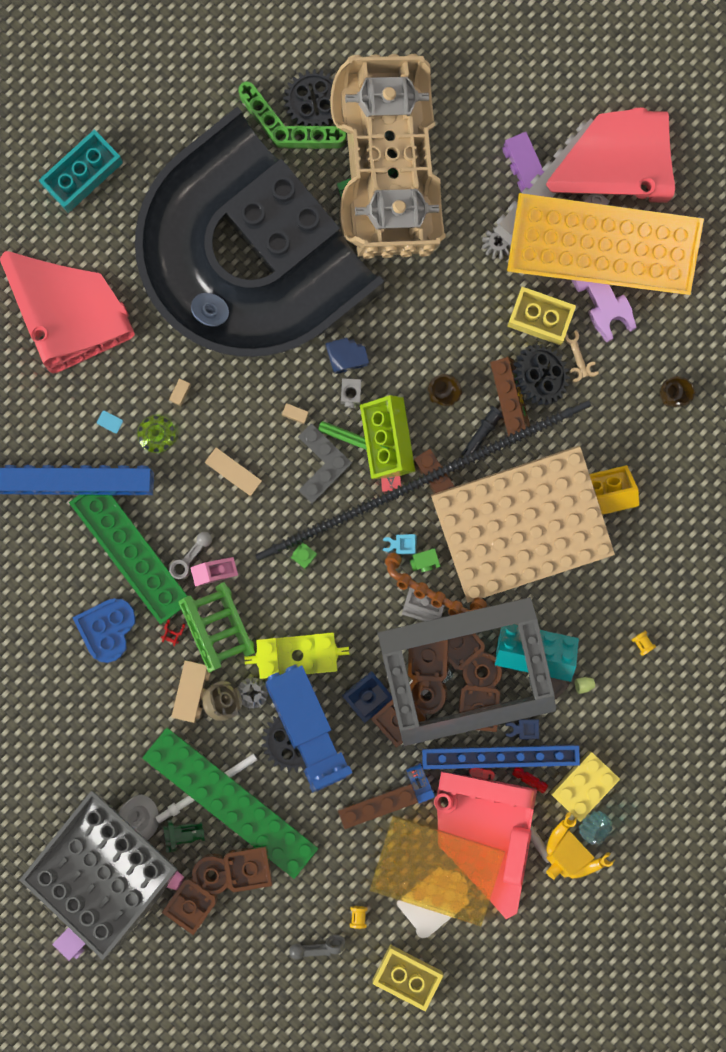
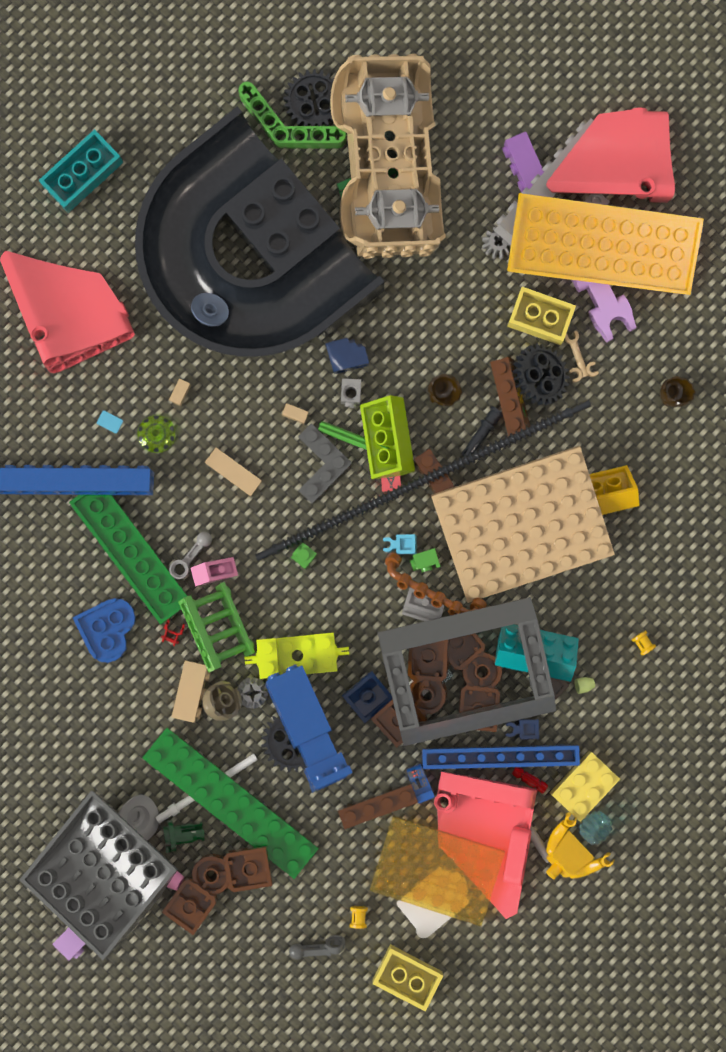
(481, 773): red piece -> none

